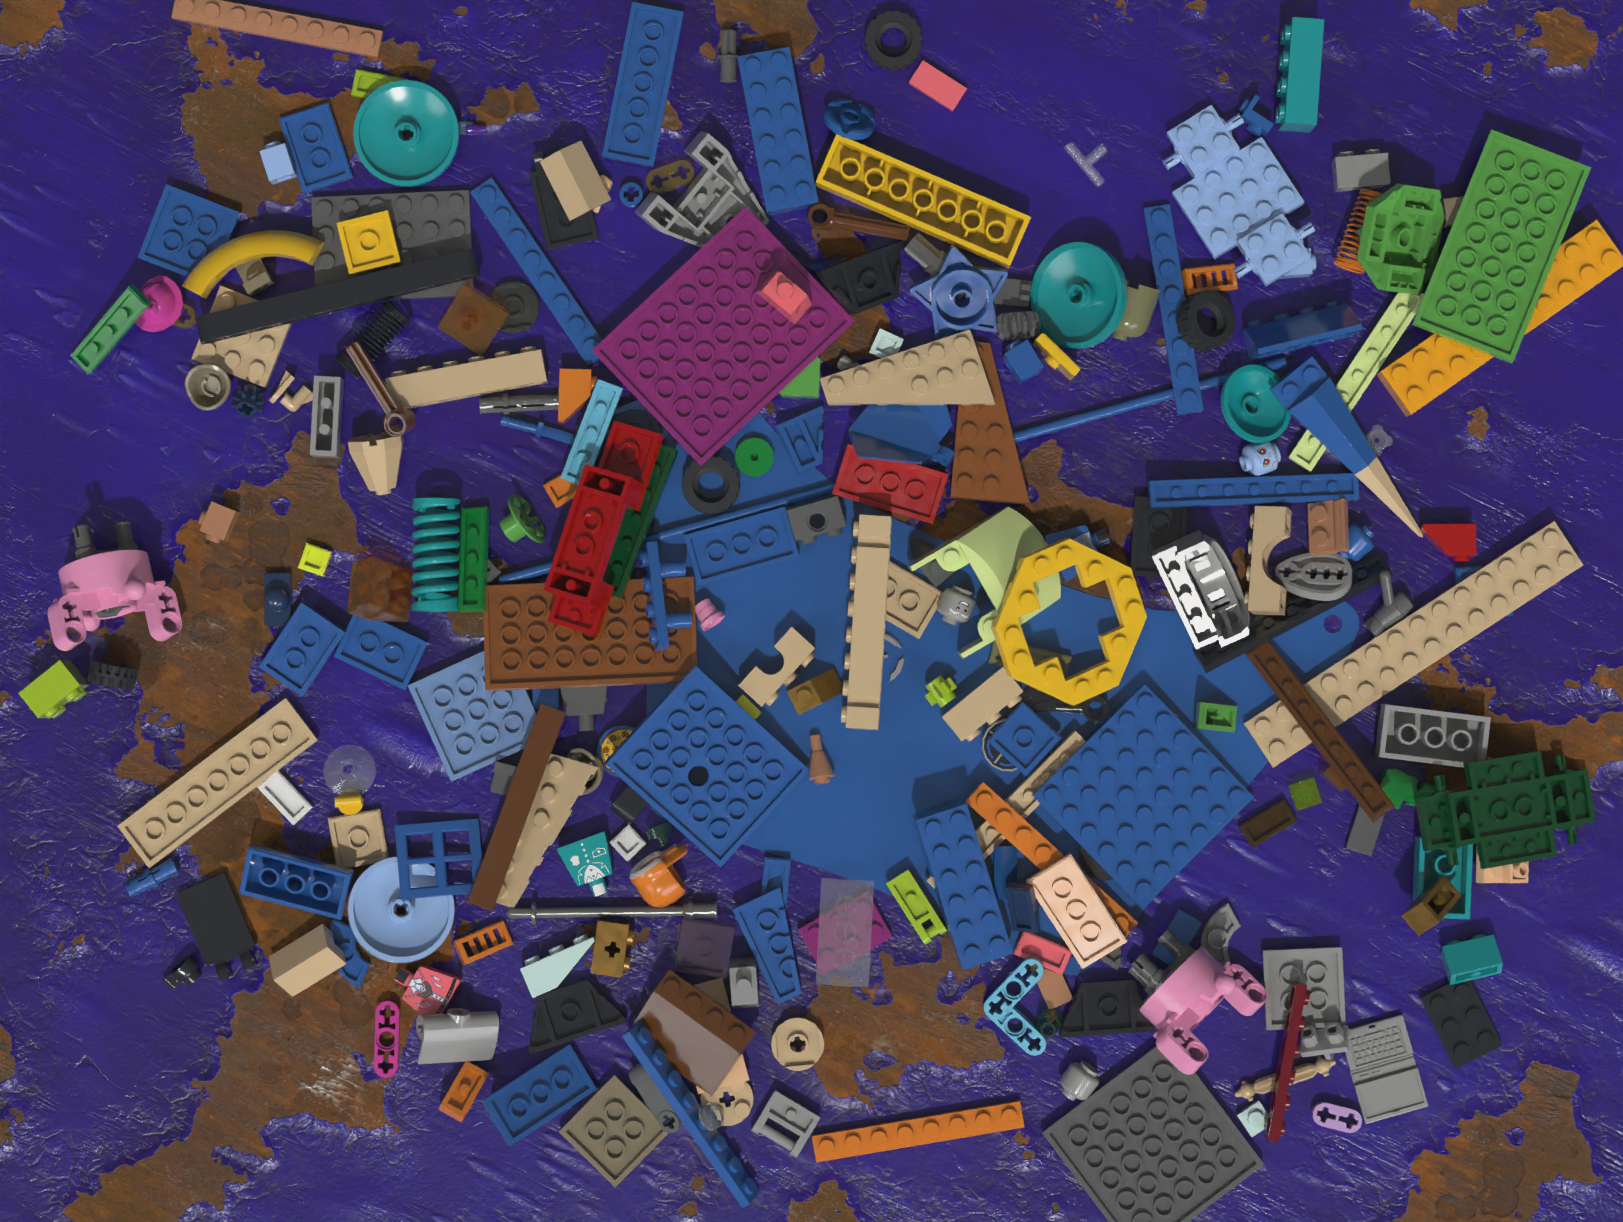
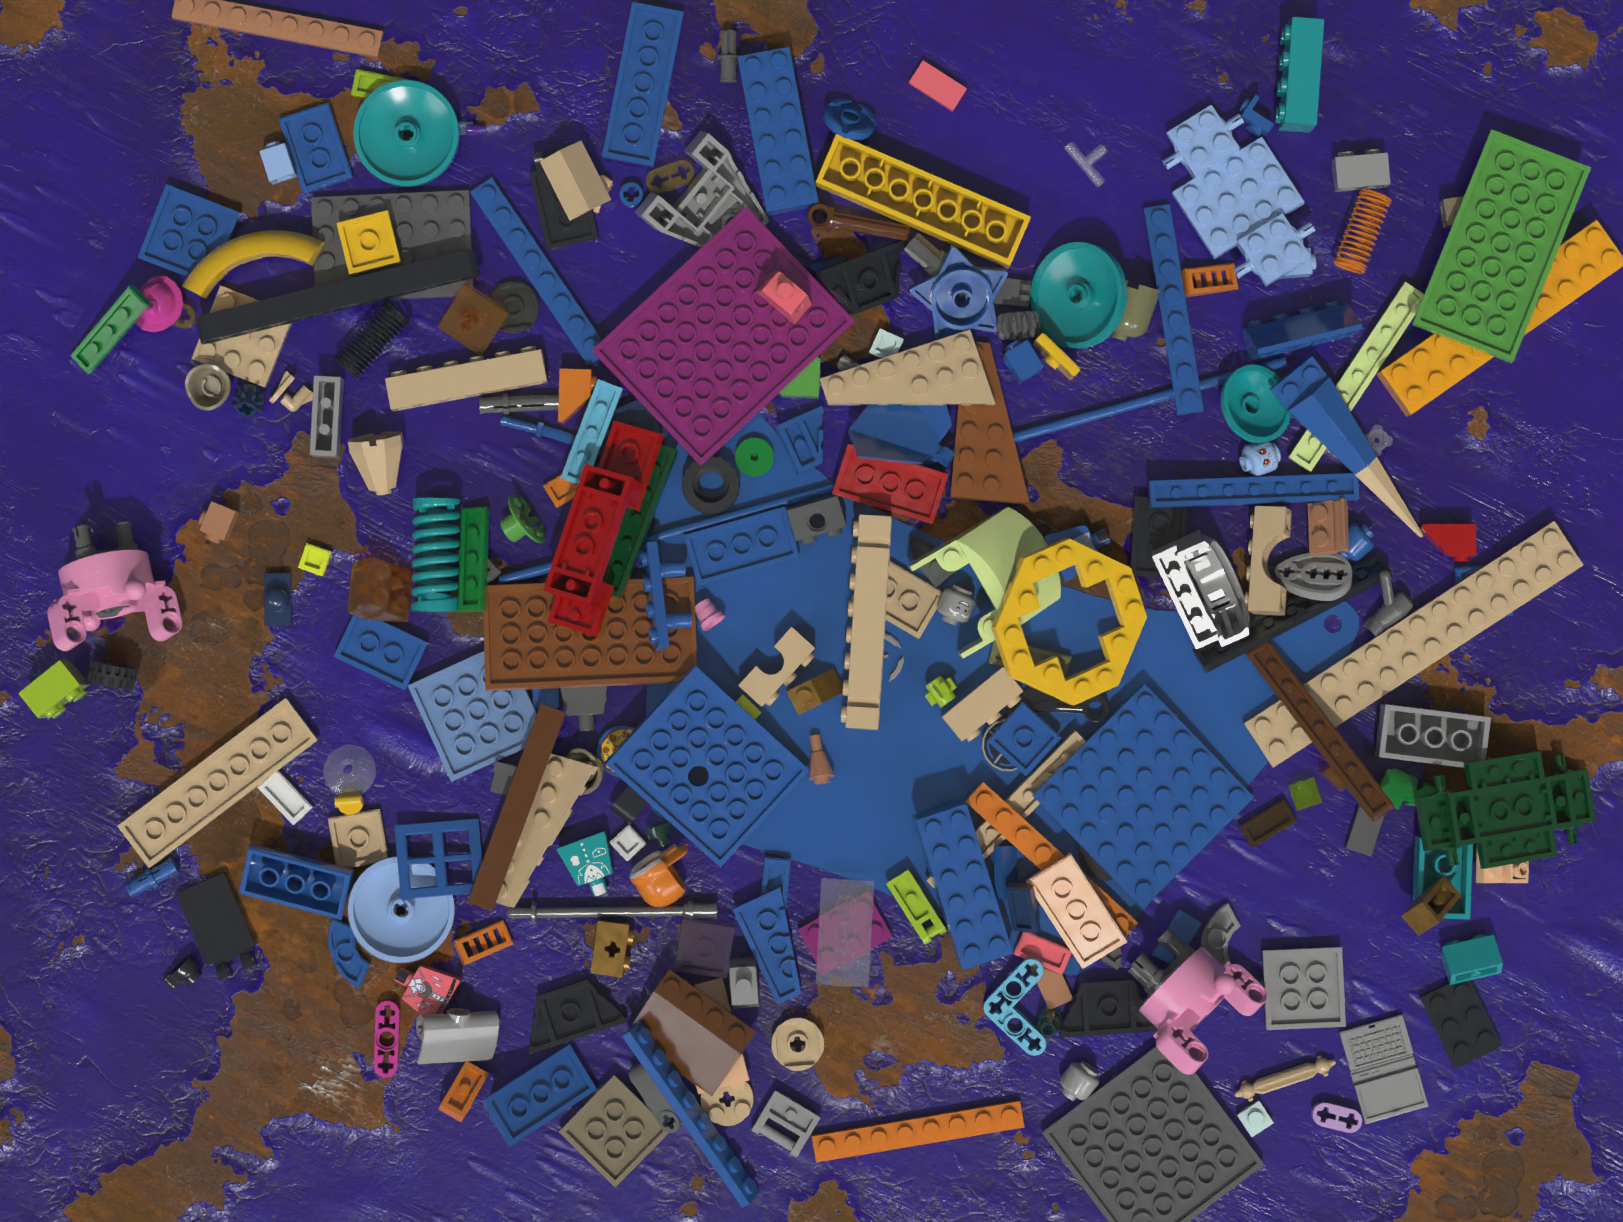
(255, 276): dark tan bracket -> none
(302, 648): blue plate -> none
(306, 960): tan piece -> none
(382, 393): reddish brown axle -> none
(548, 972): light aqua slope -> none
(711, 1116): clear tile -> none
(907, 26): black tyre -> none
(1189, 327): black tyre -> none
(1215, 717): bright green slope -> none
(1289, 1050): dark red plate -> none
(1324, 1041): light grey hips -> none
(1401, 238): bright green piece -> none

